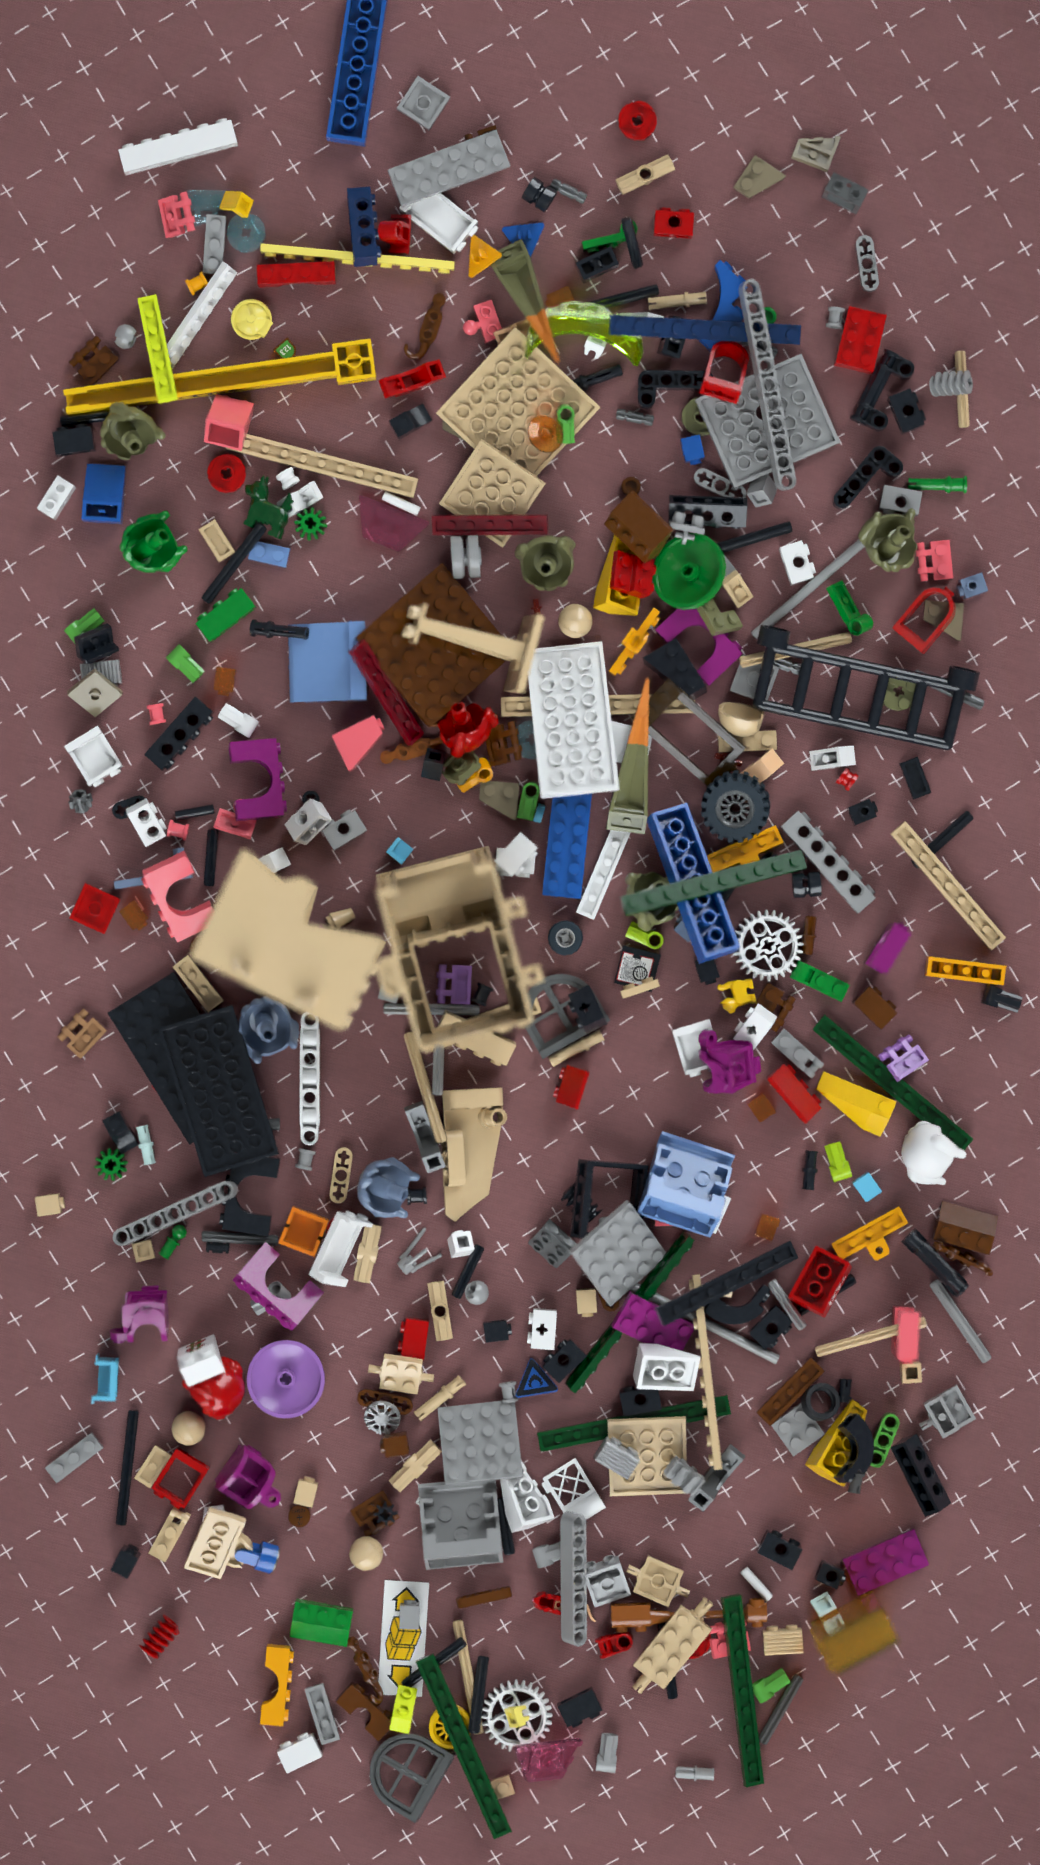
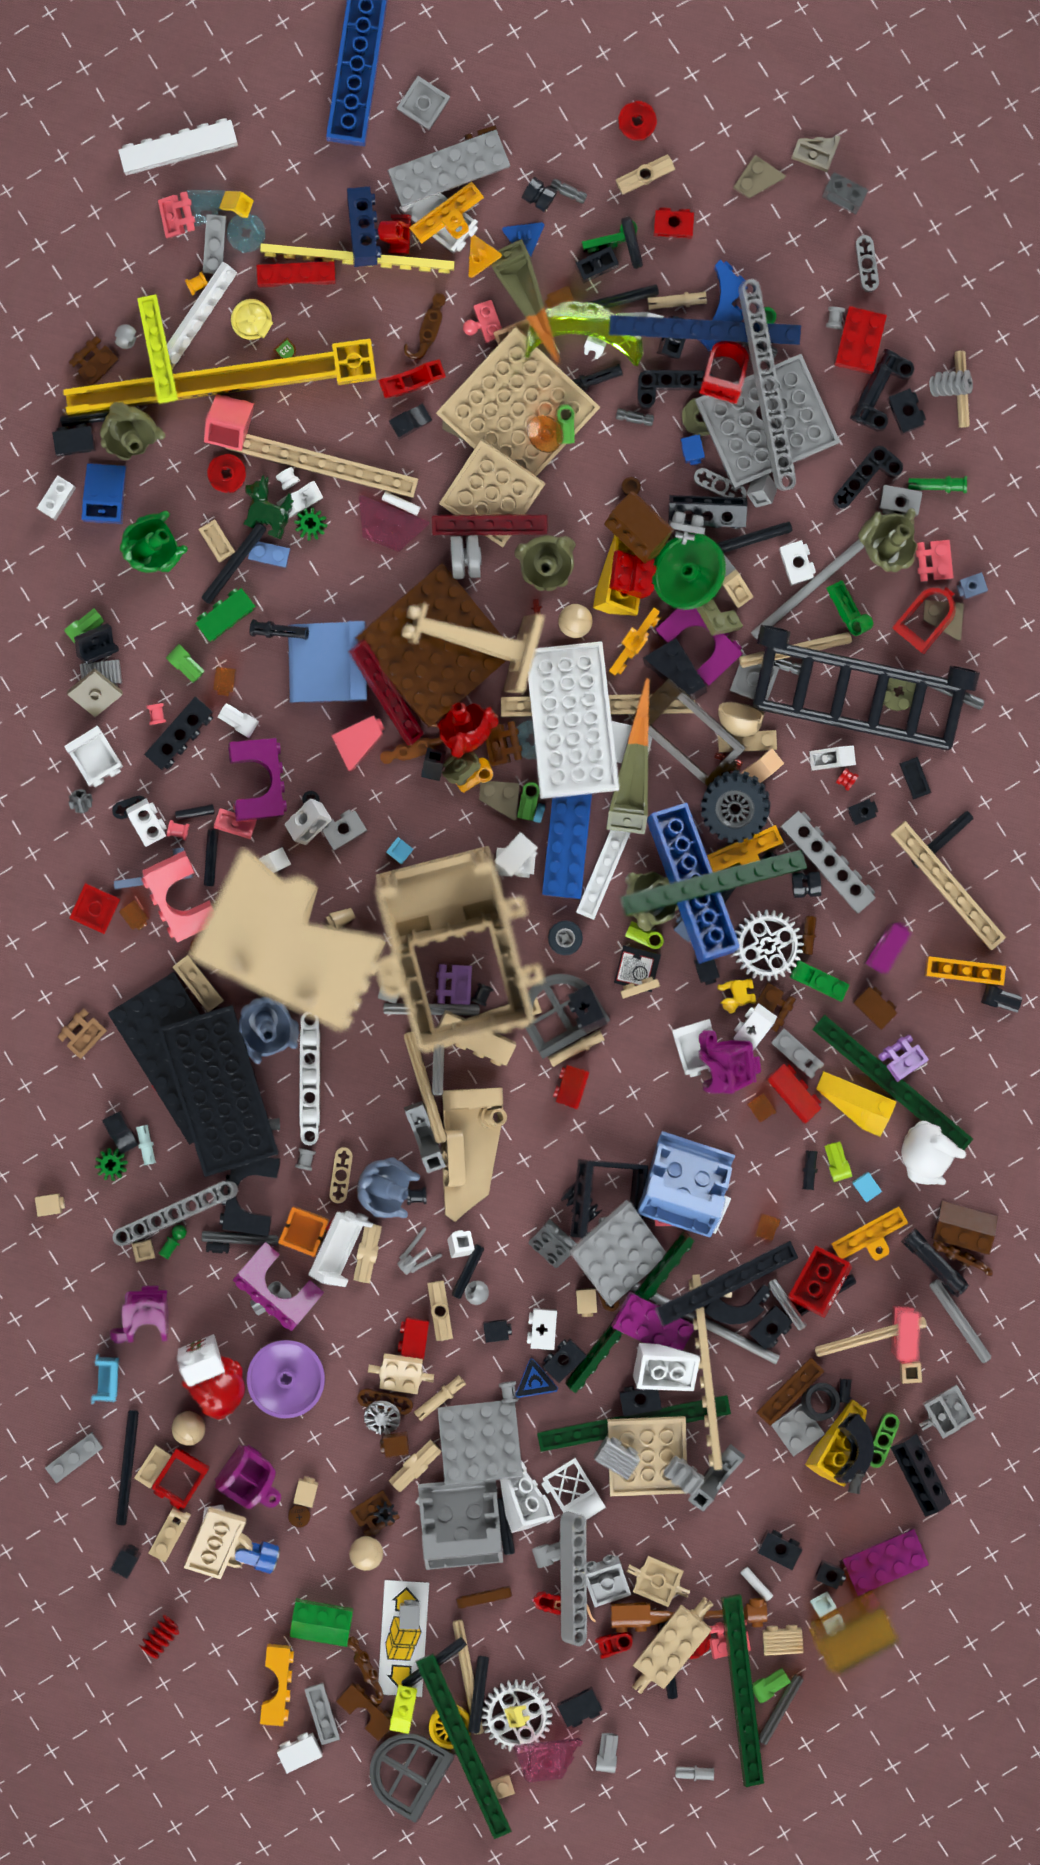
(448, 215): none -> light orange plate

